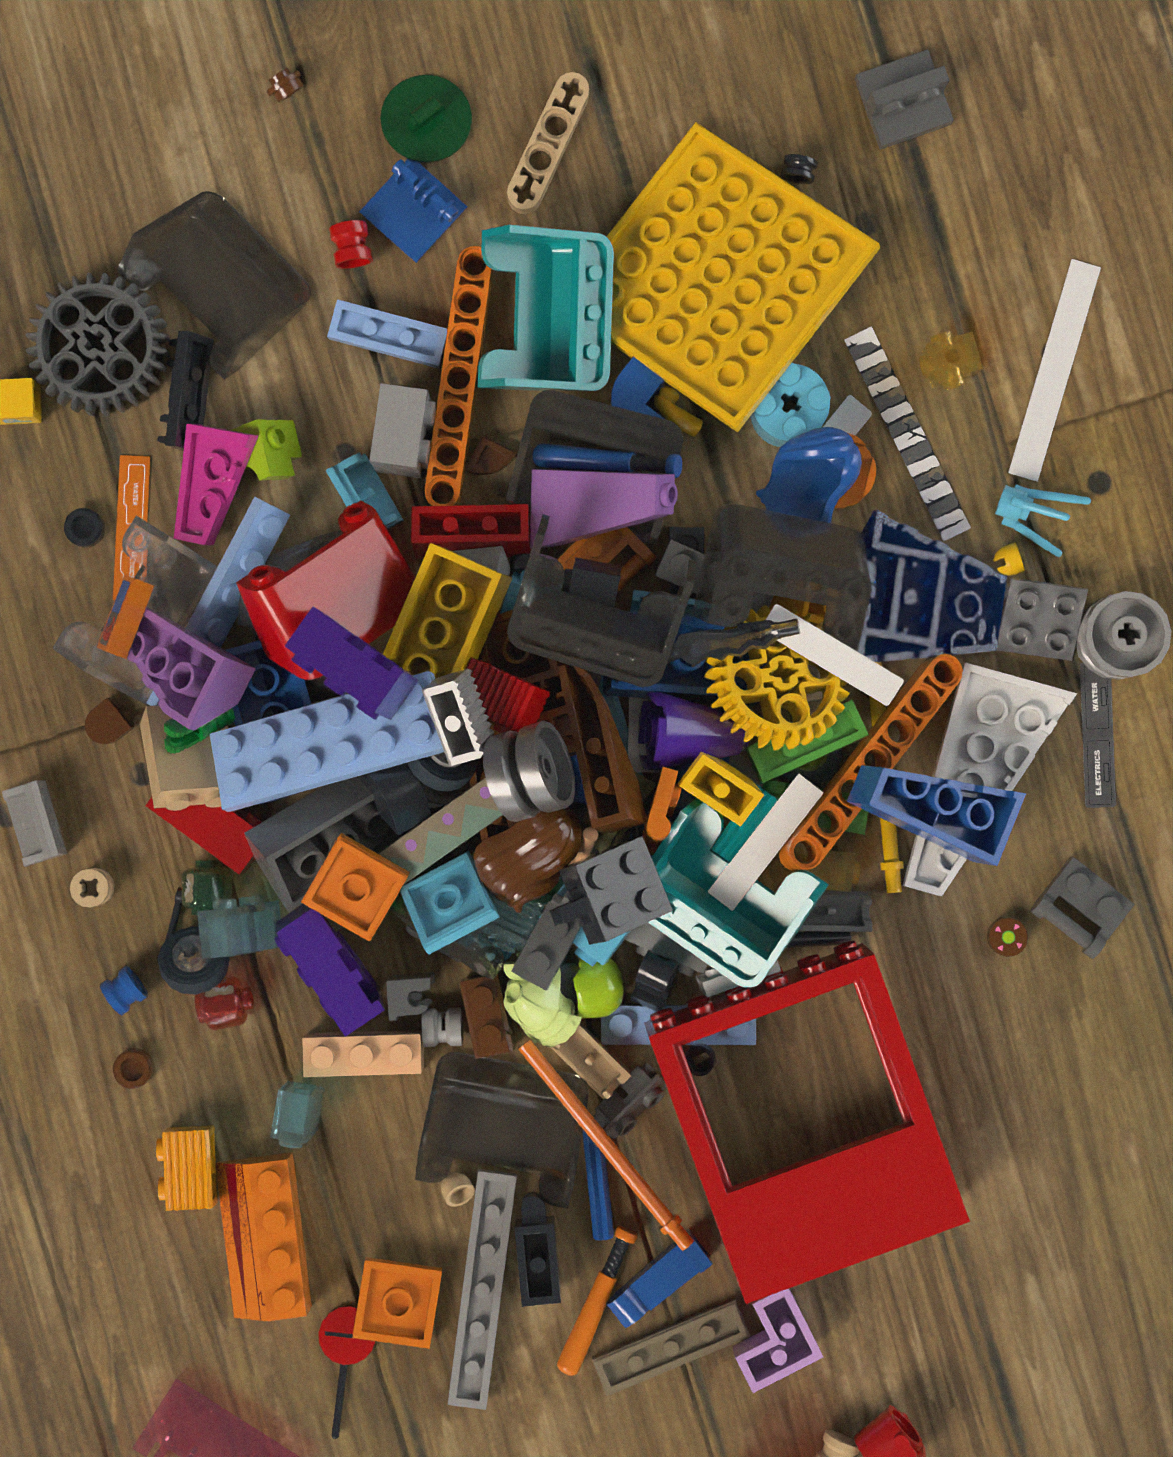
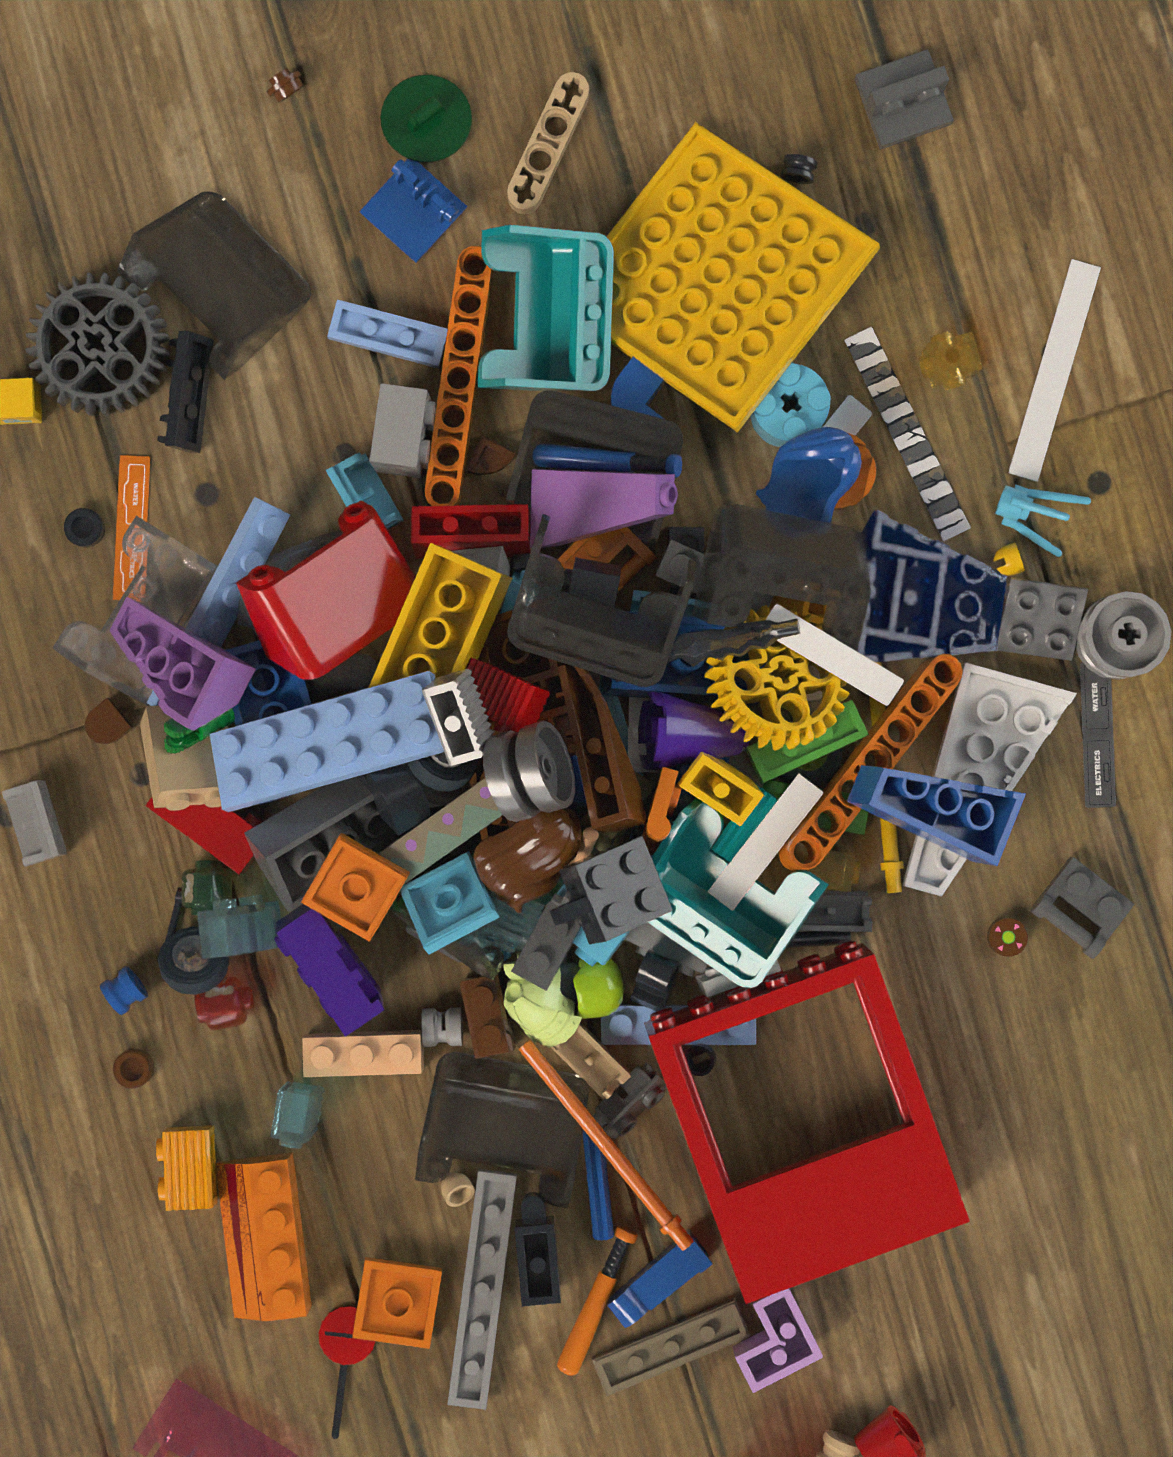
(97, 882): tan wheel -> none
(125, 616): orange slope -> none
(208, 480): dark pink wing -> none
(274, 448): lime brick -> none
(350, 665): dark purple wedge -> none
(351, 241): red wheel -> none
(400, 994): dark grey hinge -> none
(666, 406): yellow arm -> none

